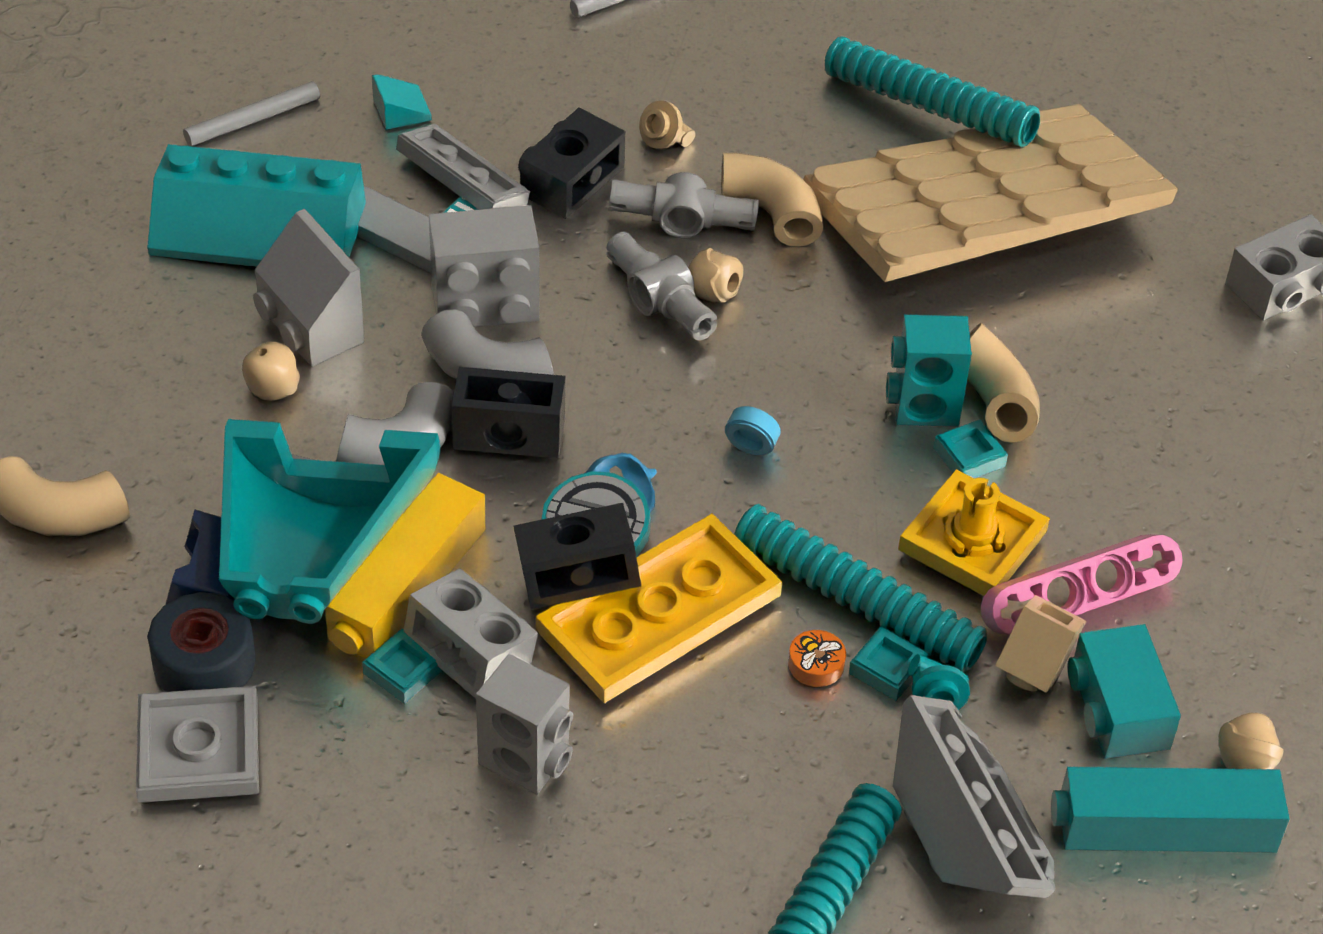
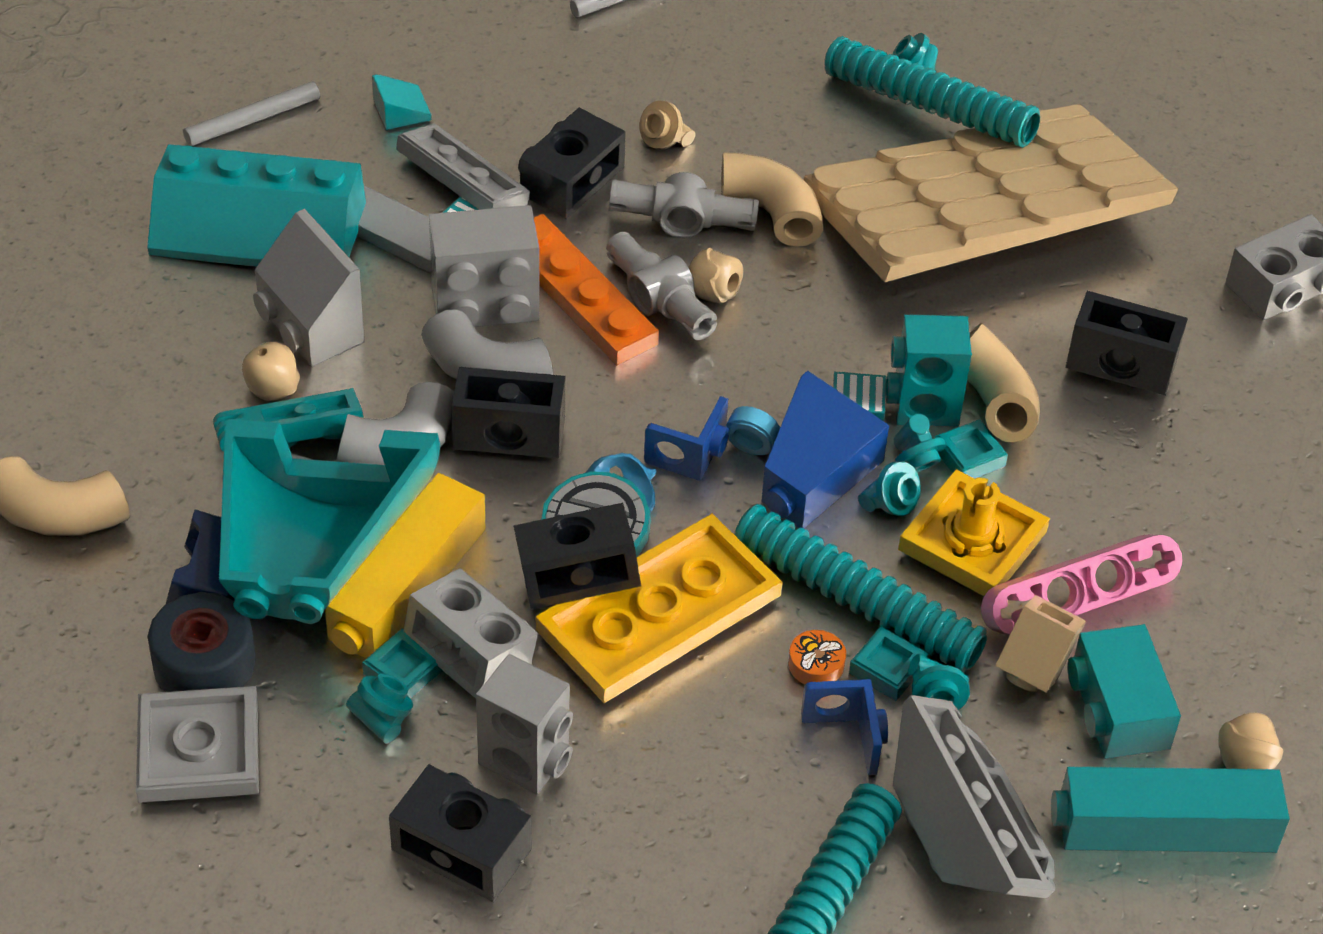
(301, 417): none -> teal hinge
(381, 705): none -> teal plate
(475, 858): none -> black brick
(590, 297): none -> orange plate
(696, 450): none -> blue bracket
(820, 451): none -> blue slope
(858, 707): none -> blue bracket
(863, 389): none -> tile
(894, 490): none -> teal plate
(917, 50): none -> teal plate
(917, 444): none -> teal plate
(1126, 342): none -> black brick

